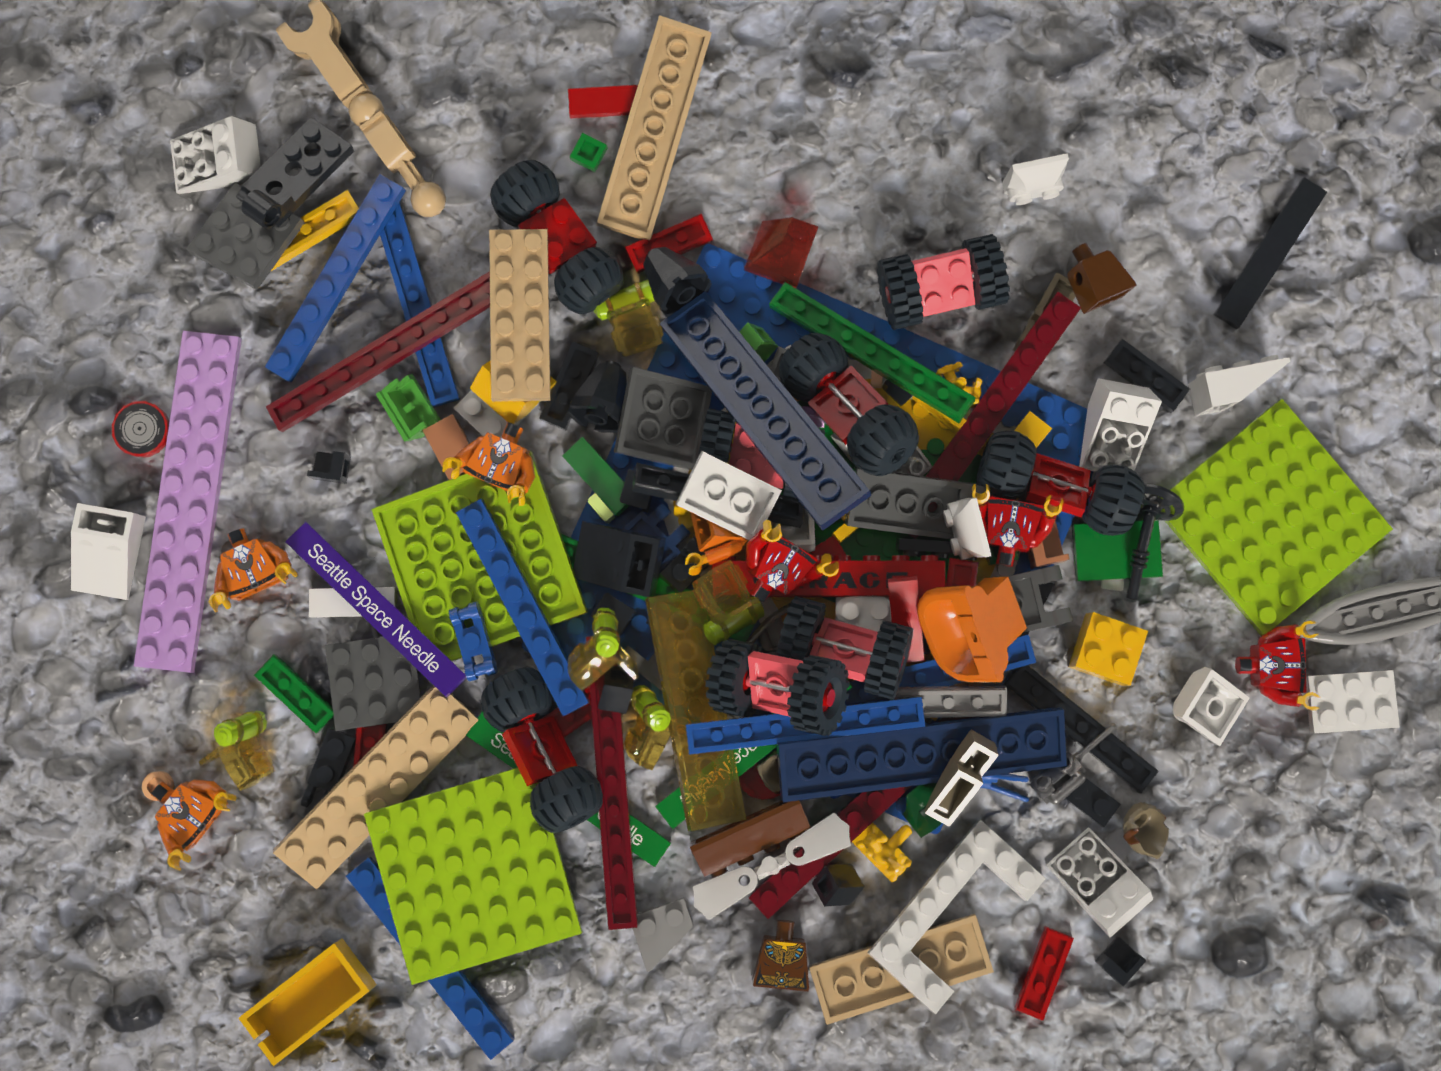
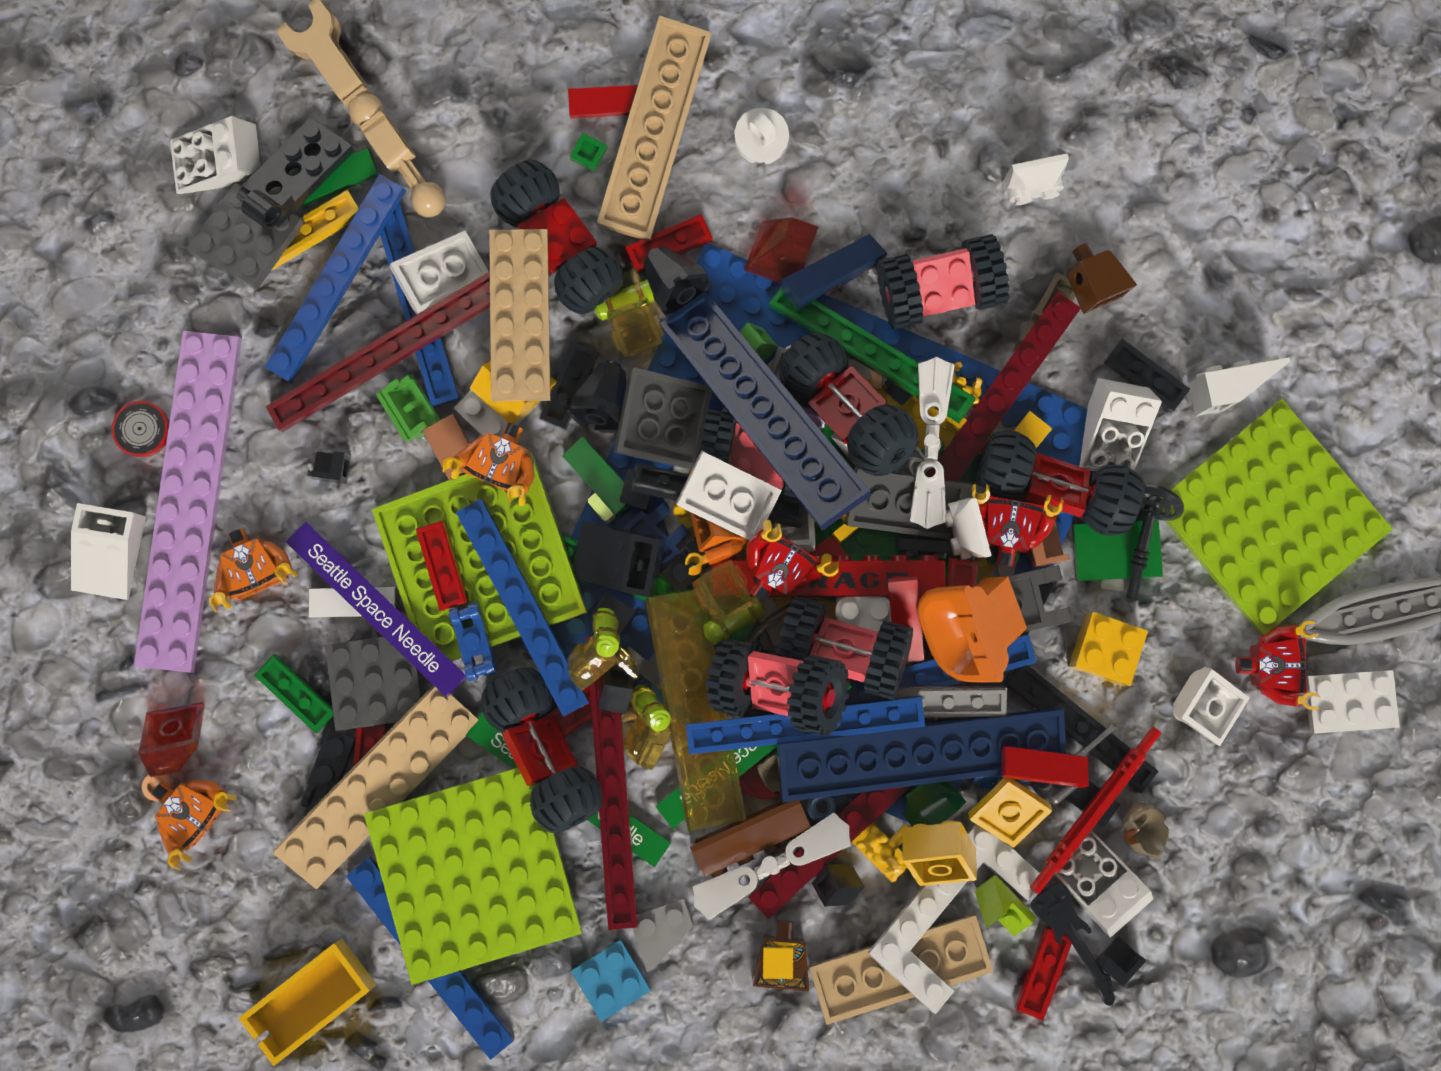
(170, 738): none -> clear red slope
(242, 750): clear yellow piece -> none
(353, 171): none -> green tile
(438, 271): none -> white plate
(442, 565): none -> red tile
(611, 980): none -> dark azure plate
(761, 135): none -> white tile
(777, 962): none -> yellow tile
(819, 816): none -> medium blue plate
(831, 270): none -> dark blue slope
(928, 499): none -> white piece
(939, 853): none -> yellow brick
(961, 777): dark tan slope -> none
(1002, 905): none -> lime slope
(1010, 811): none -> yellow plate
(1045, 767): none -> red tile
(1057, 910): none -> black piece
(1095, 810): none -> red axle
(1270, 253): black tile -> none

